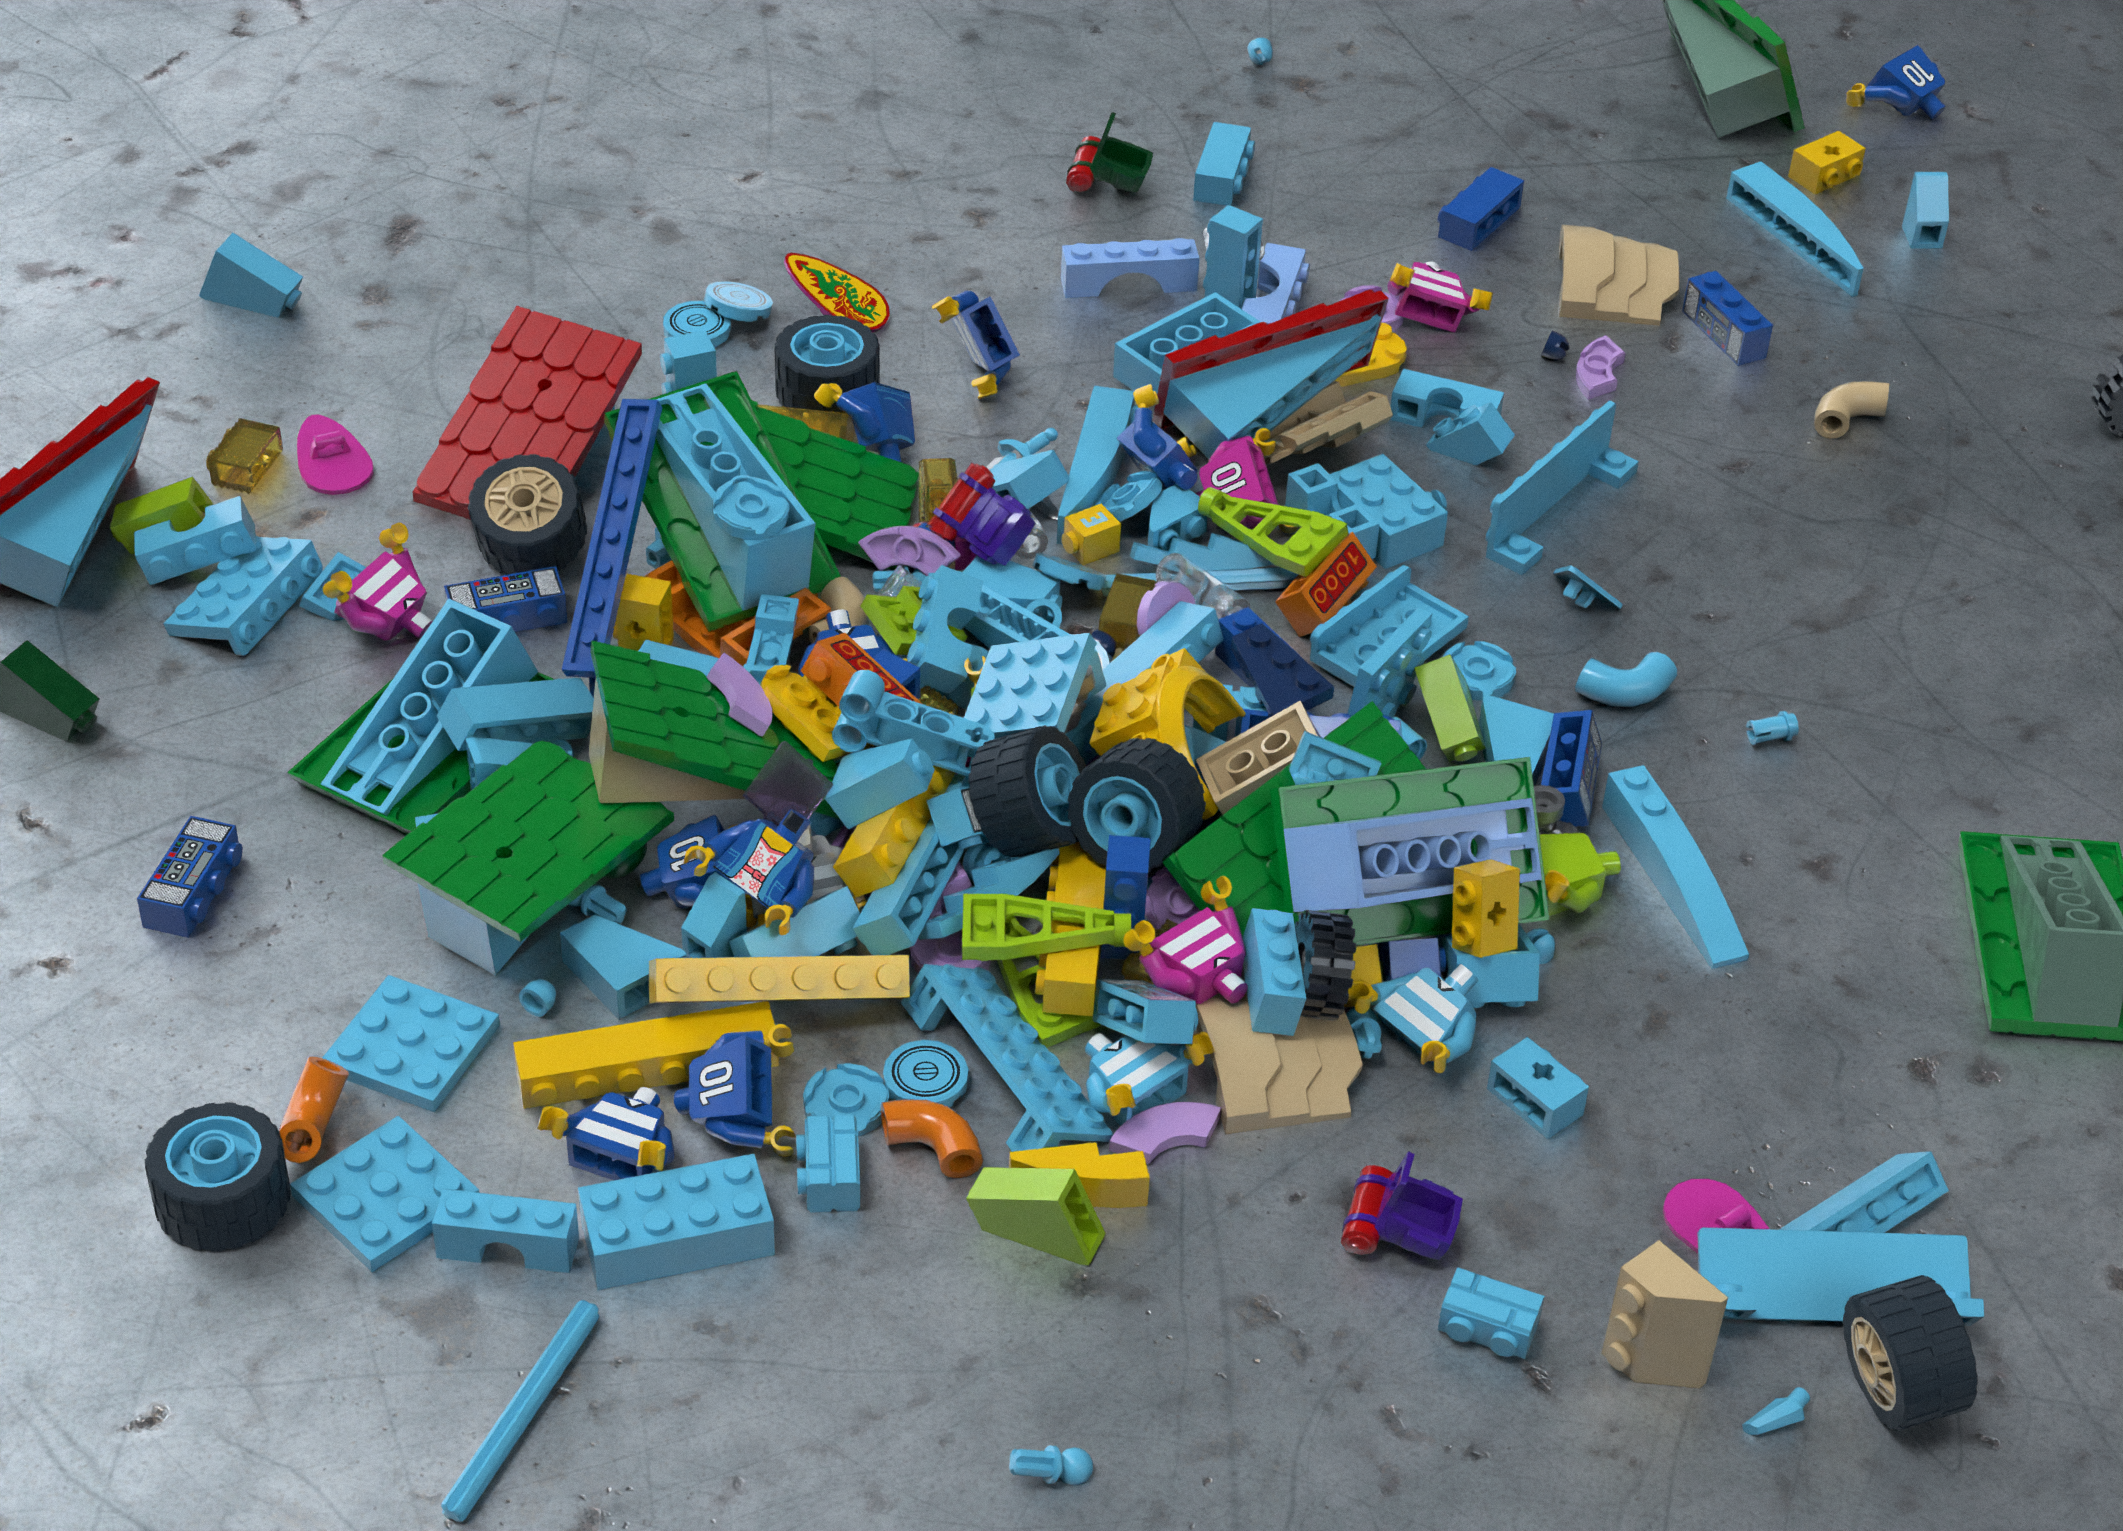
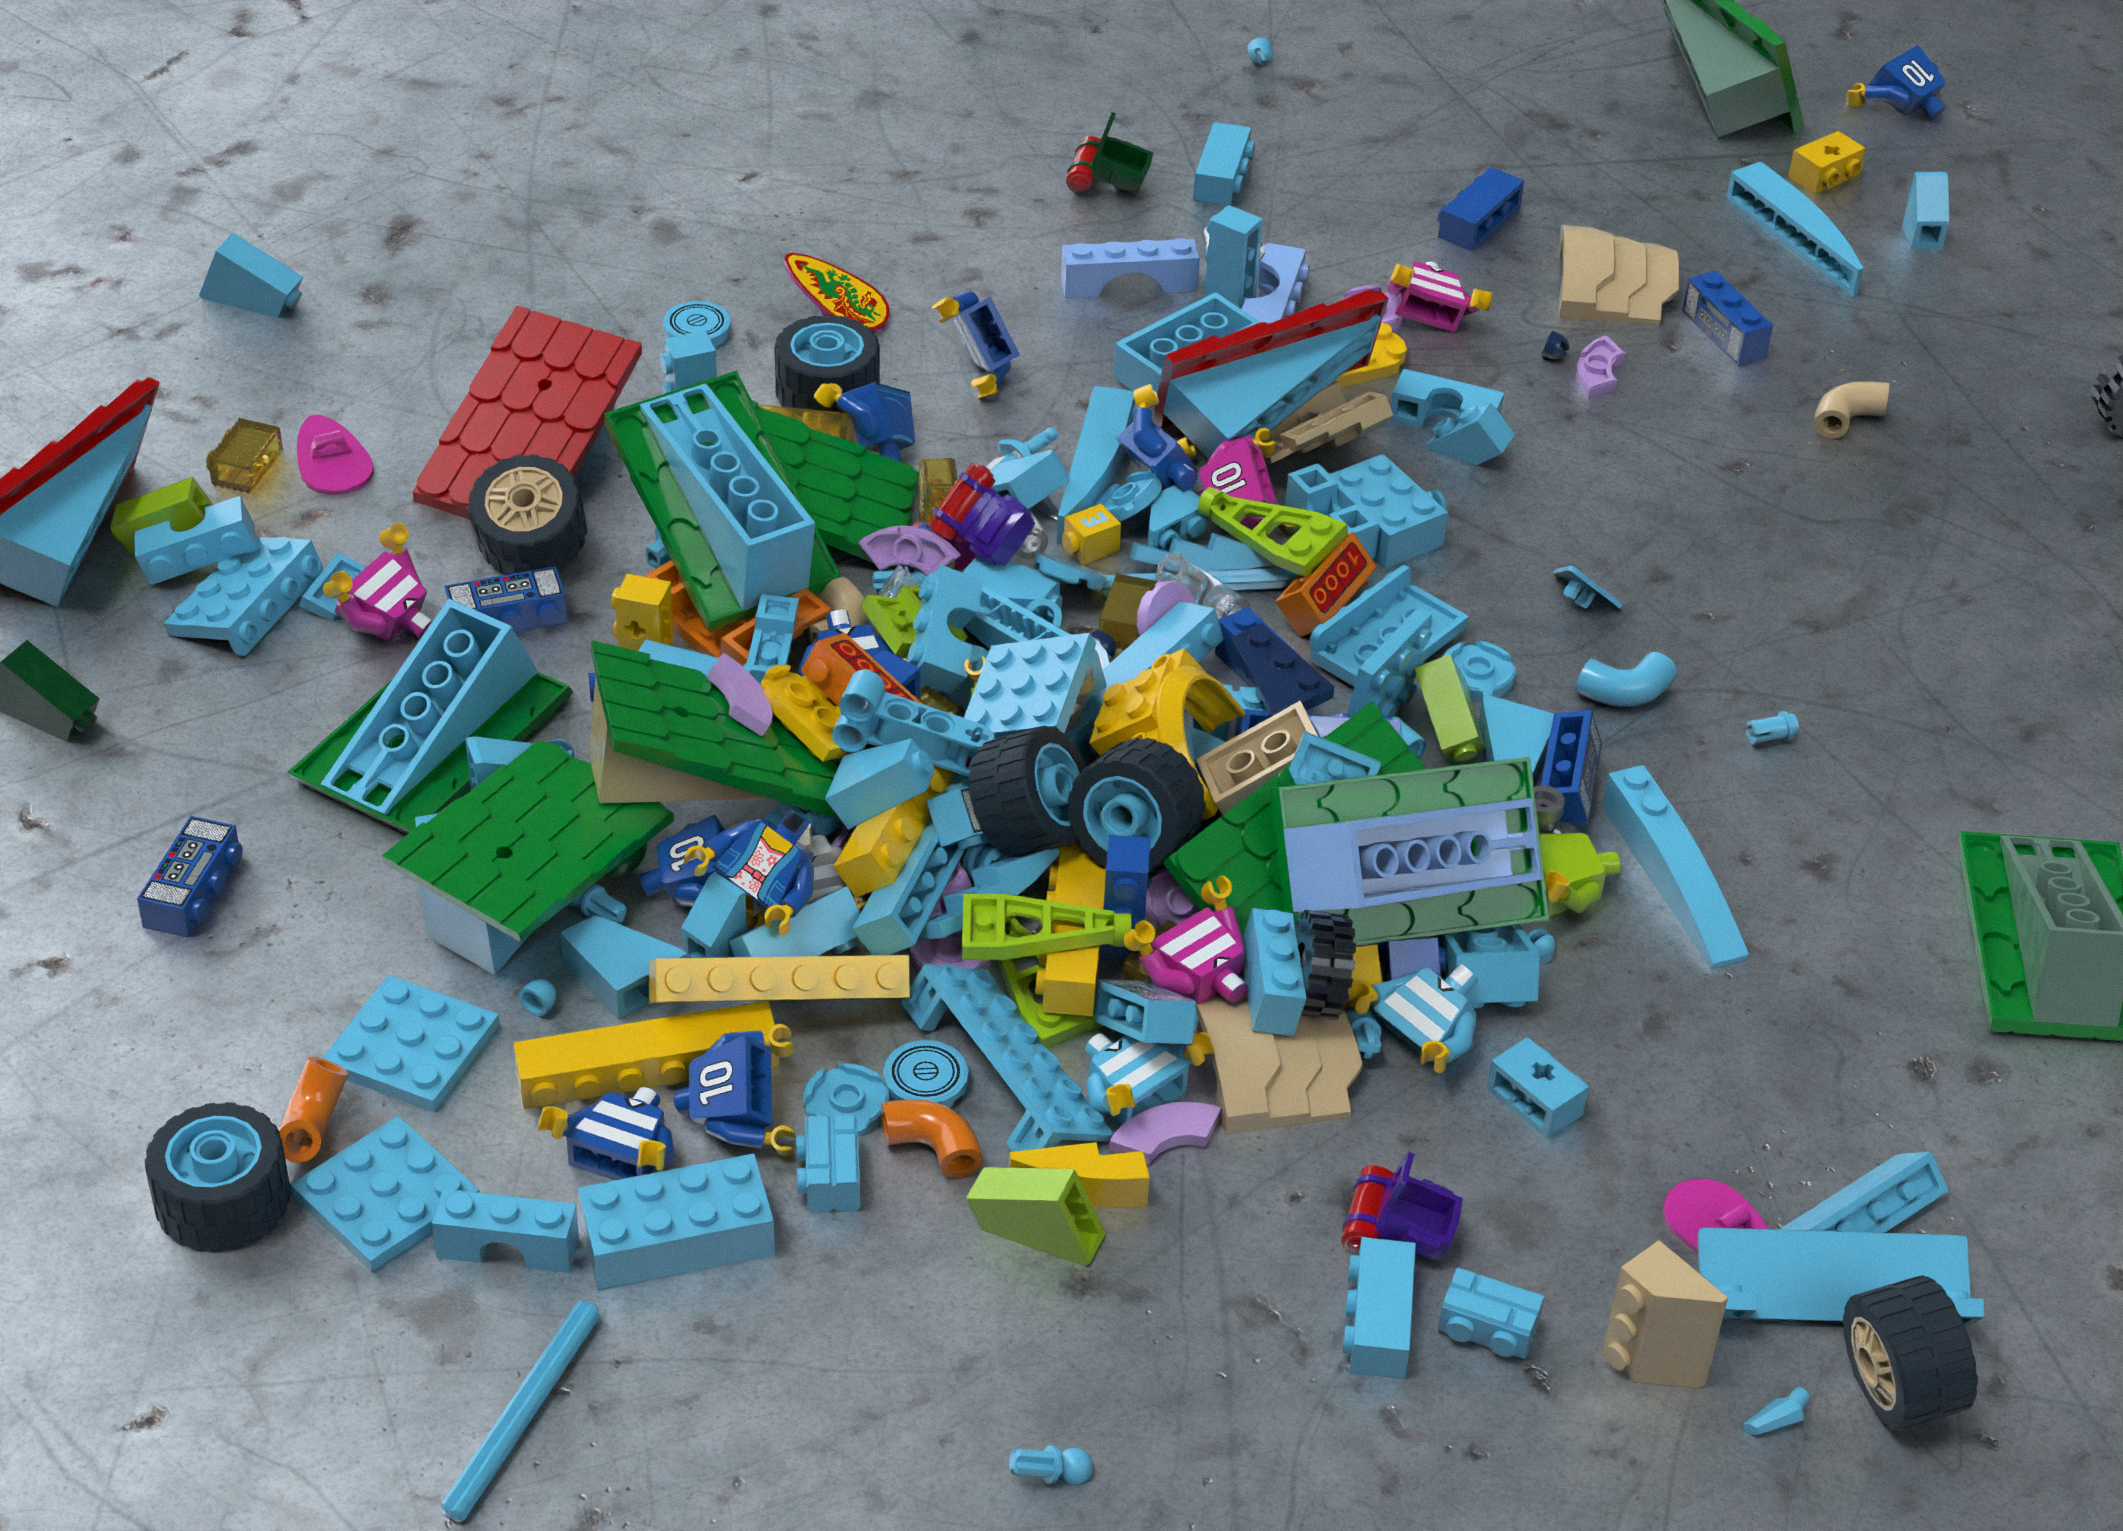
(518, 711): medium azure brick -> none
(612, 533): blue plate -> none
(738, 301): medium azure tile -> none
(750, 508): medium azure tile -> none
(787, 783): piece -> none
(1380, 1307): none -> medium azure brick
(1485, 908): yellow brick -> none
(1550, 479): medium azure bracket -> none

